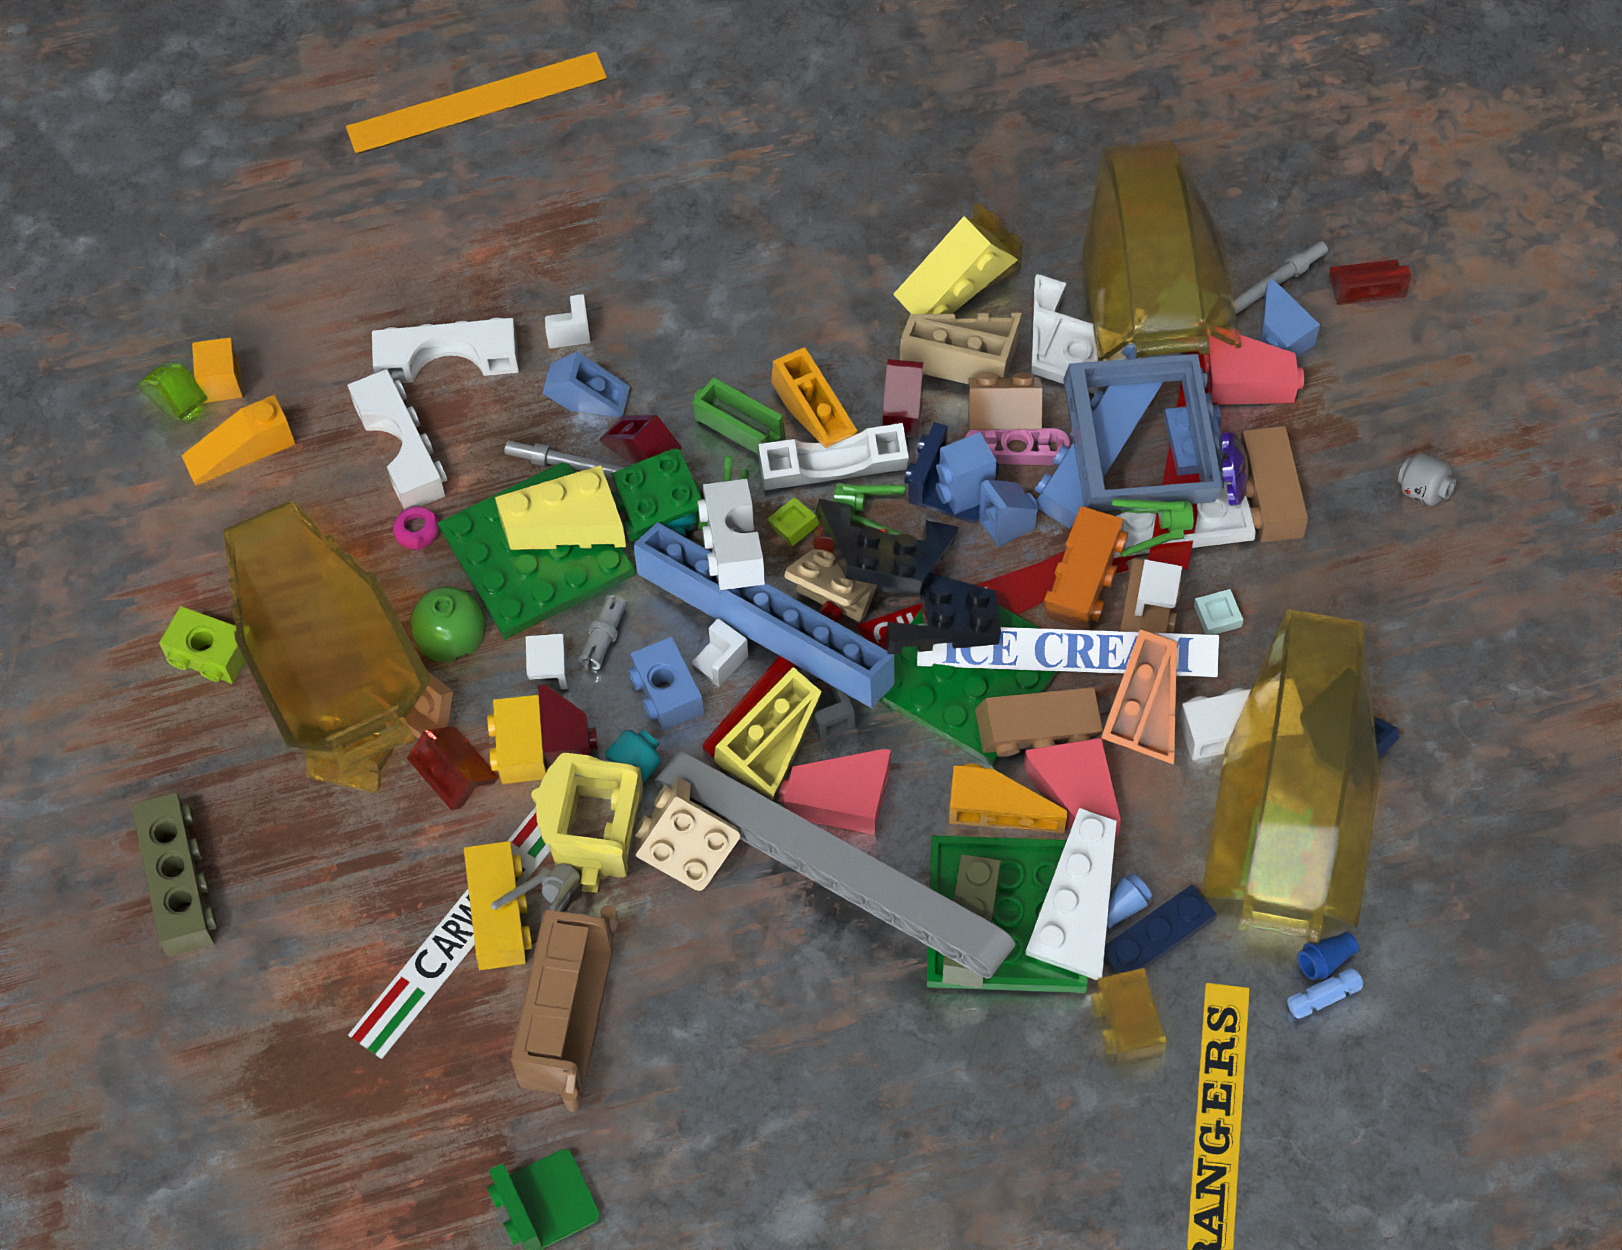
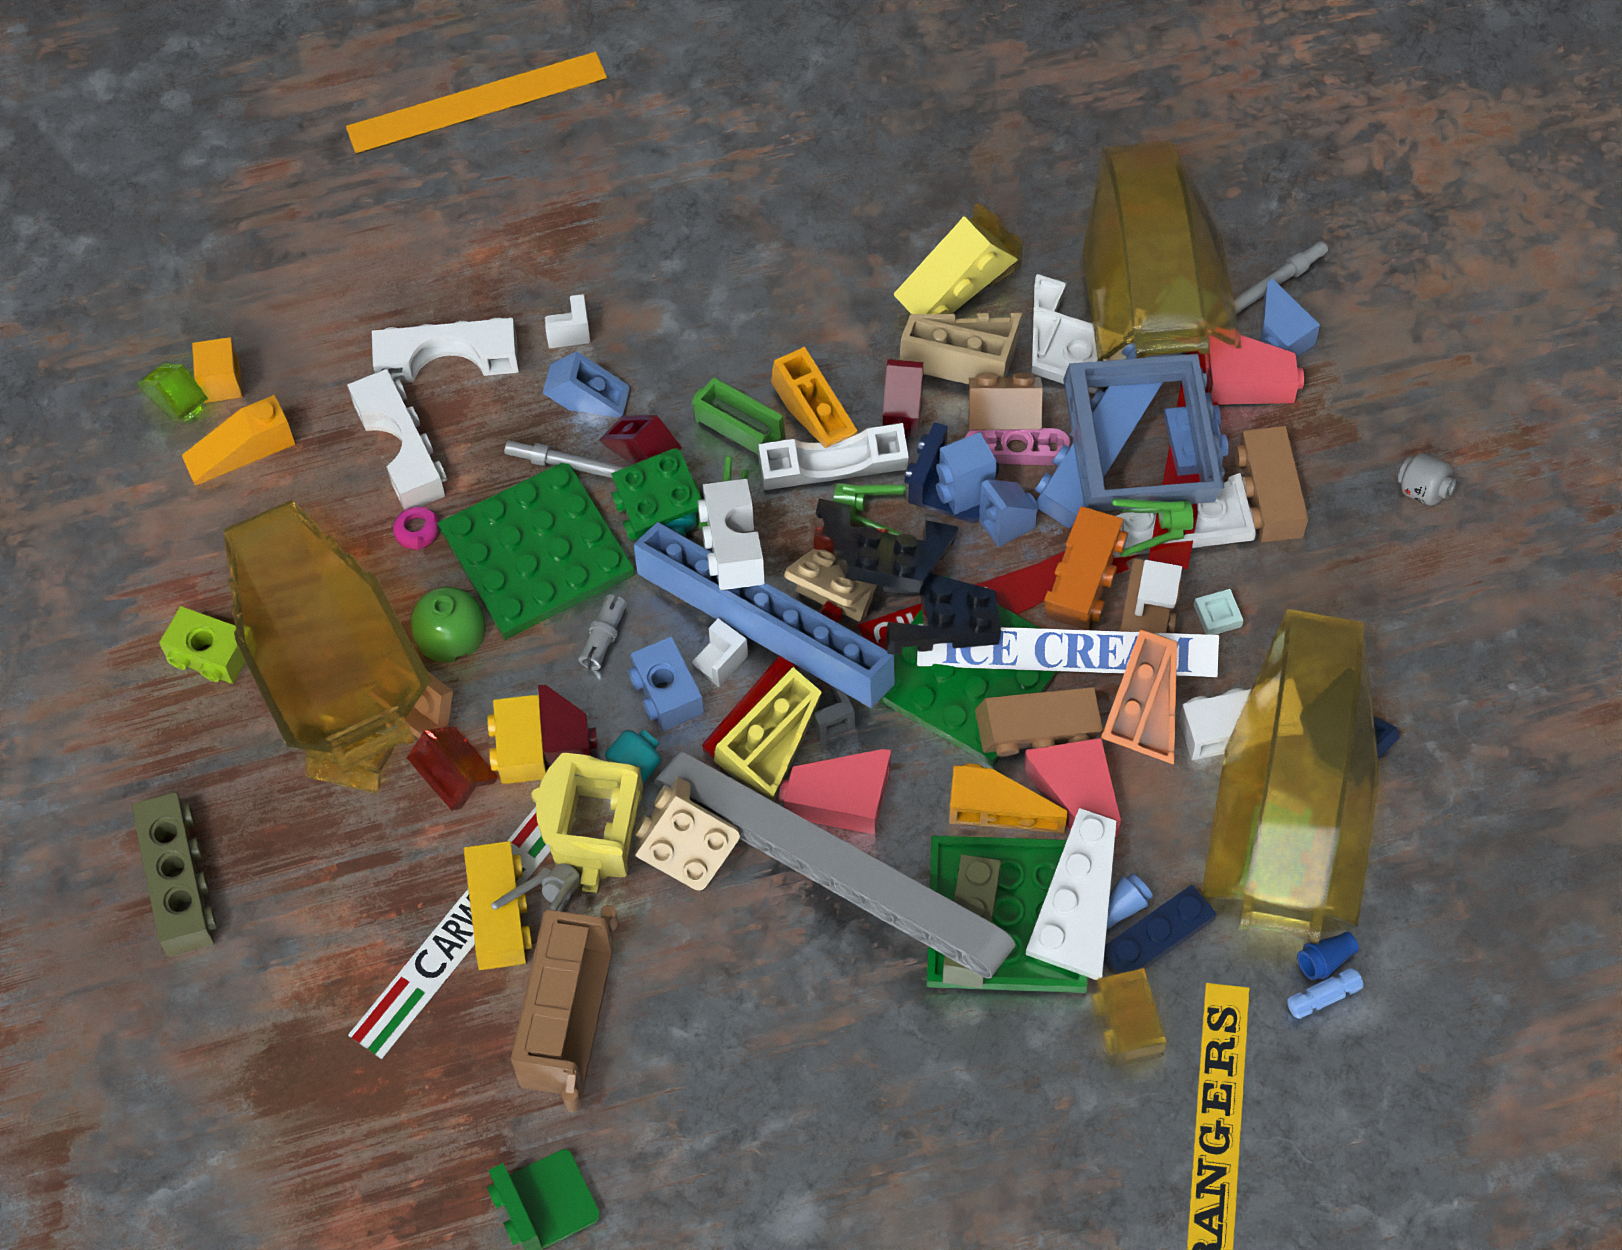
(547, 658): white panel -> none
(562, 512): light yellow wedge -> none
(793, 521): lime plate -> none
(1234, 468): dark purple dish -> none
(1369, 281): clear red panel -> none

